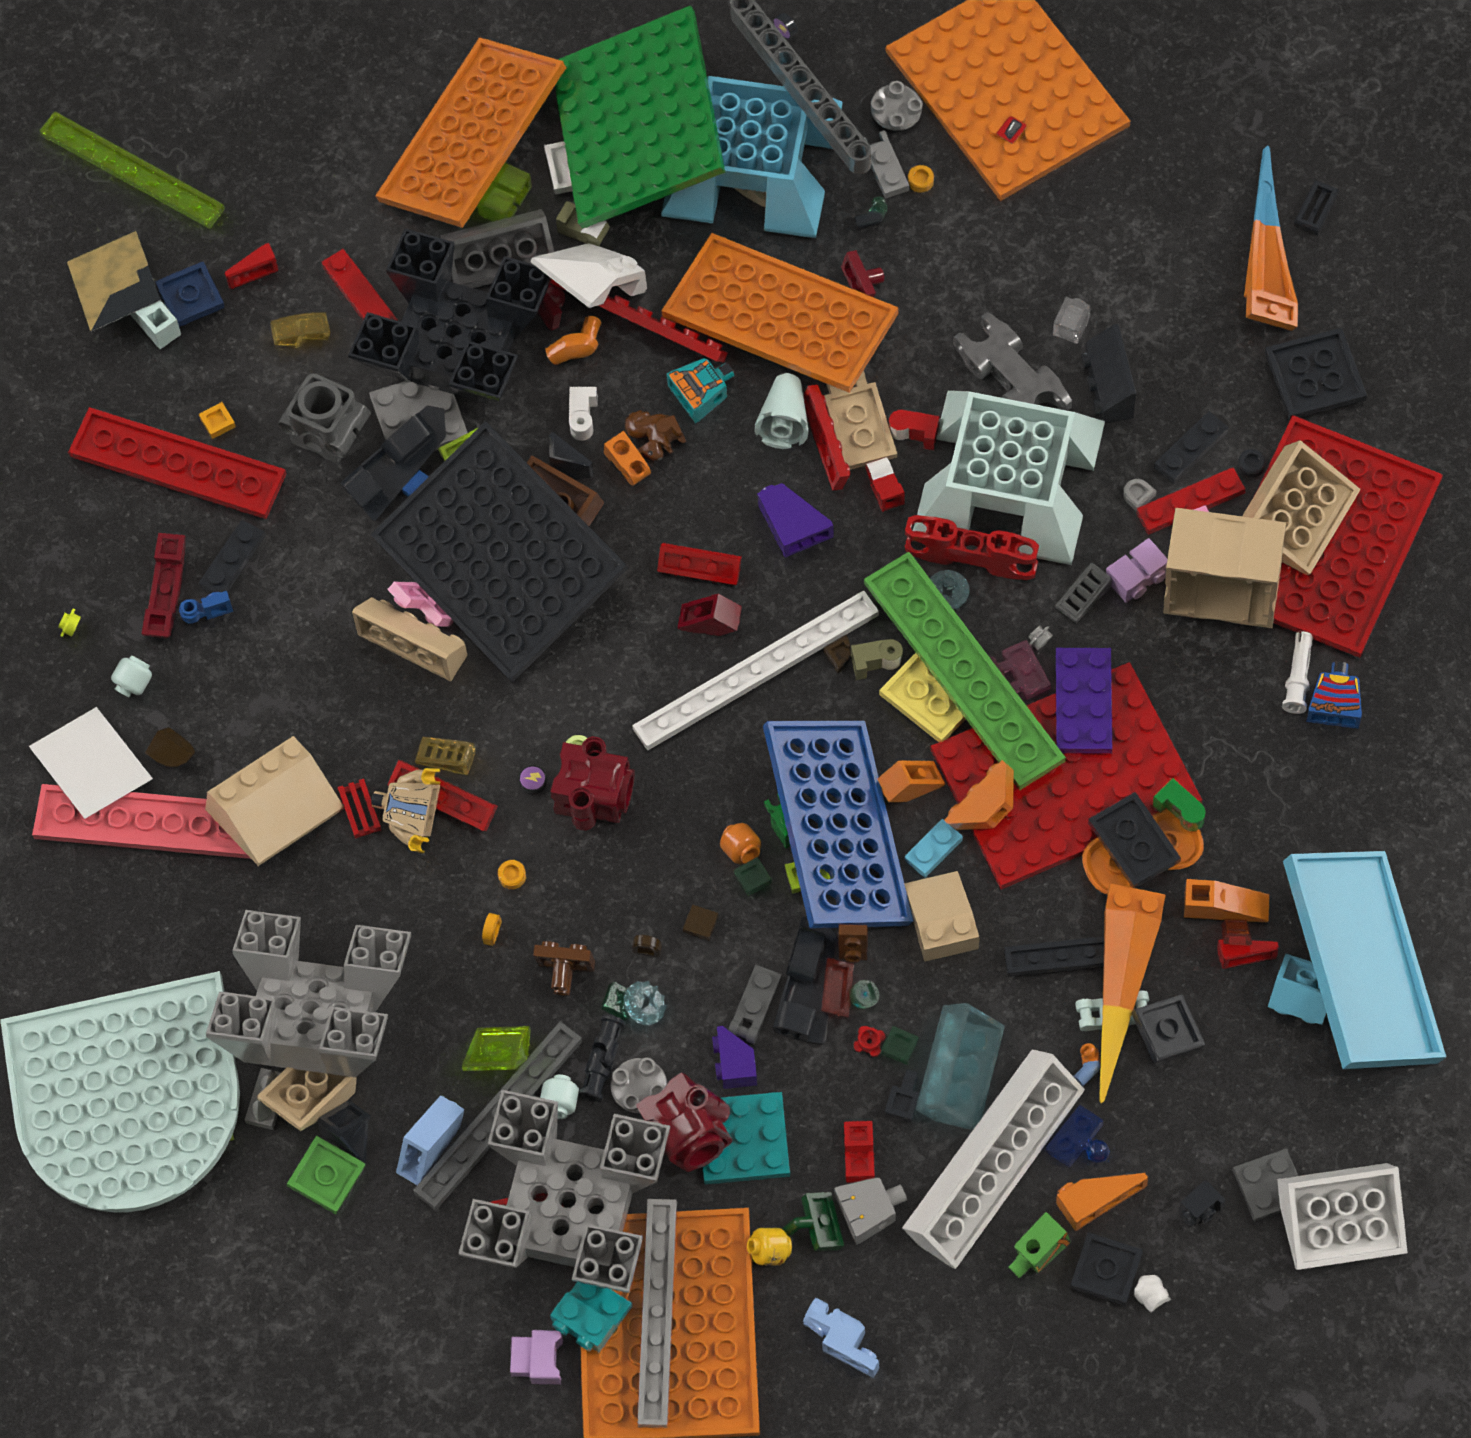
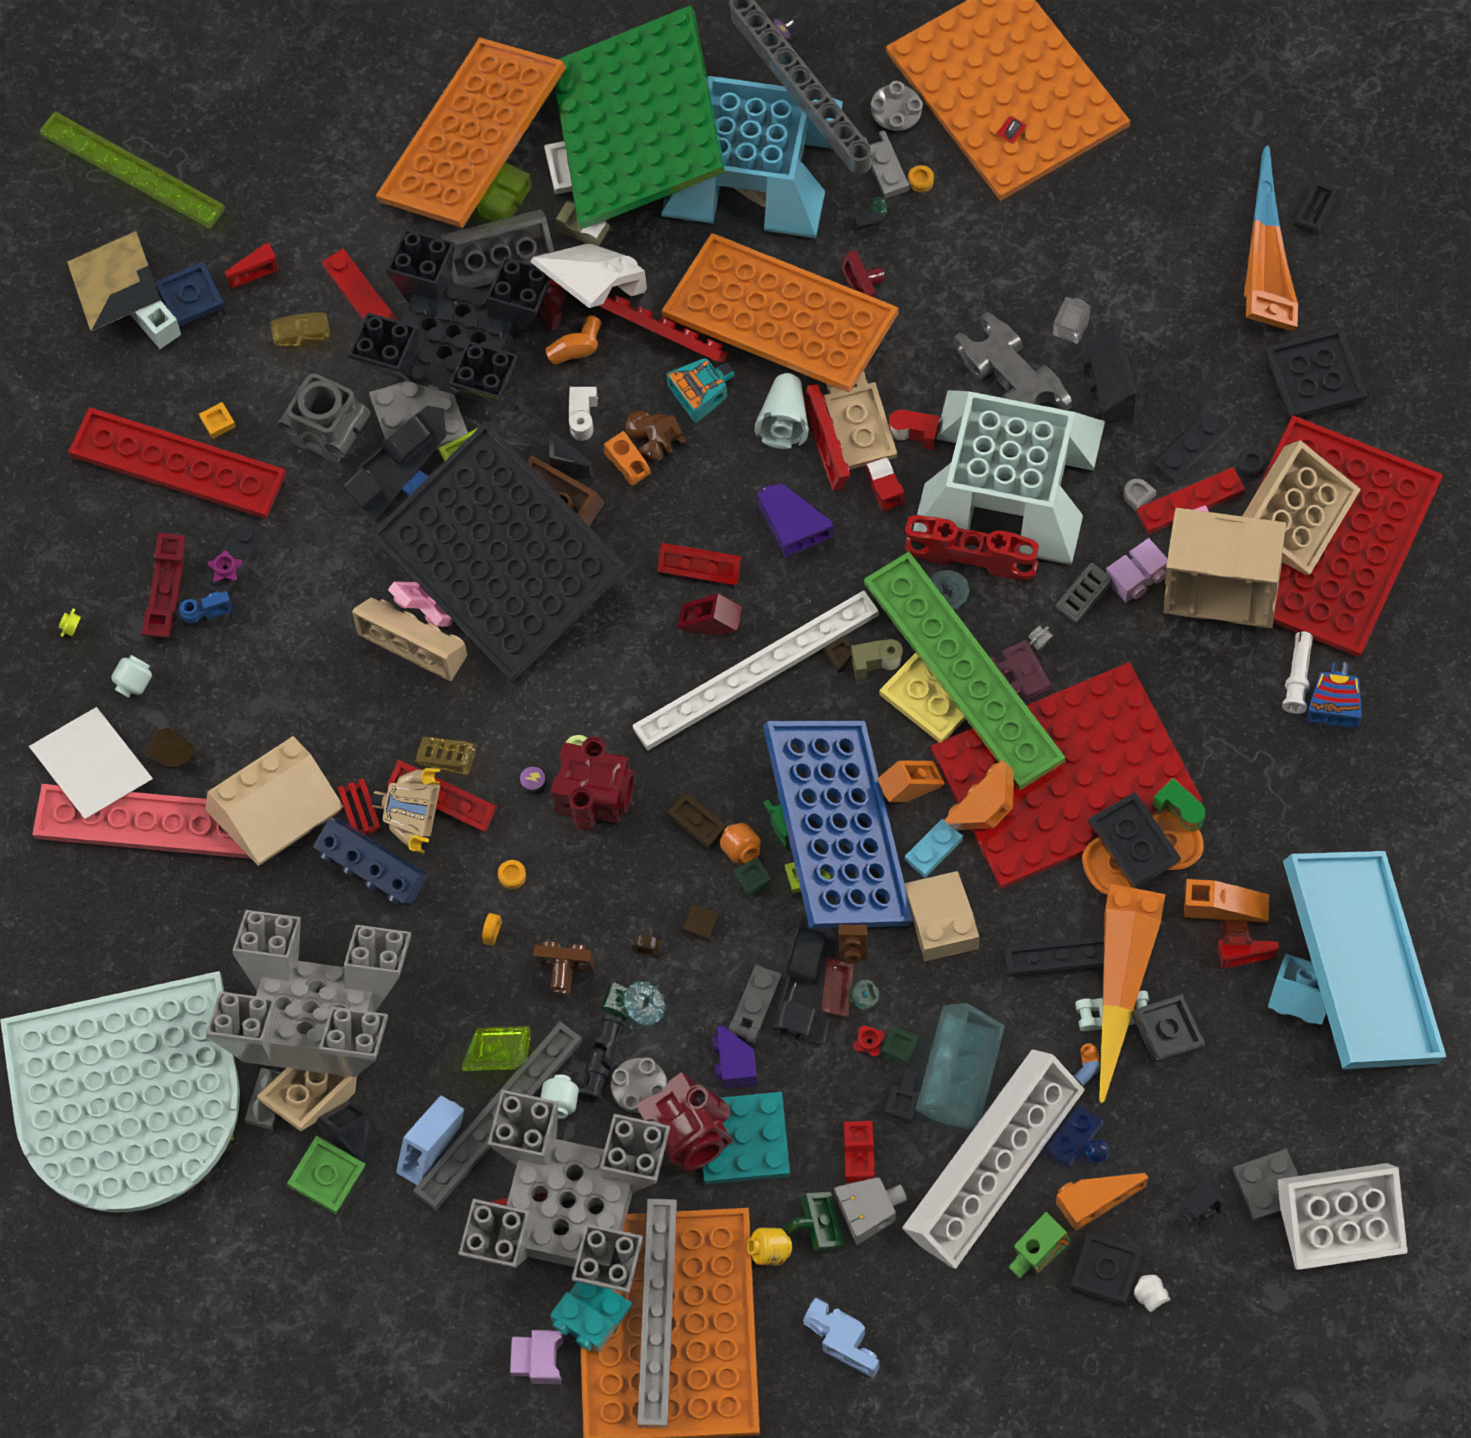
(225, 560): none -> magenta plate
(370, 861): none -> dark blue brick
(697, 820): none -> dark brown plate
(1083, 700): dark purple plate -> none

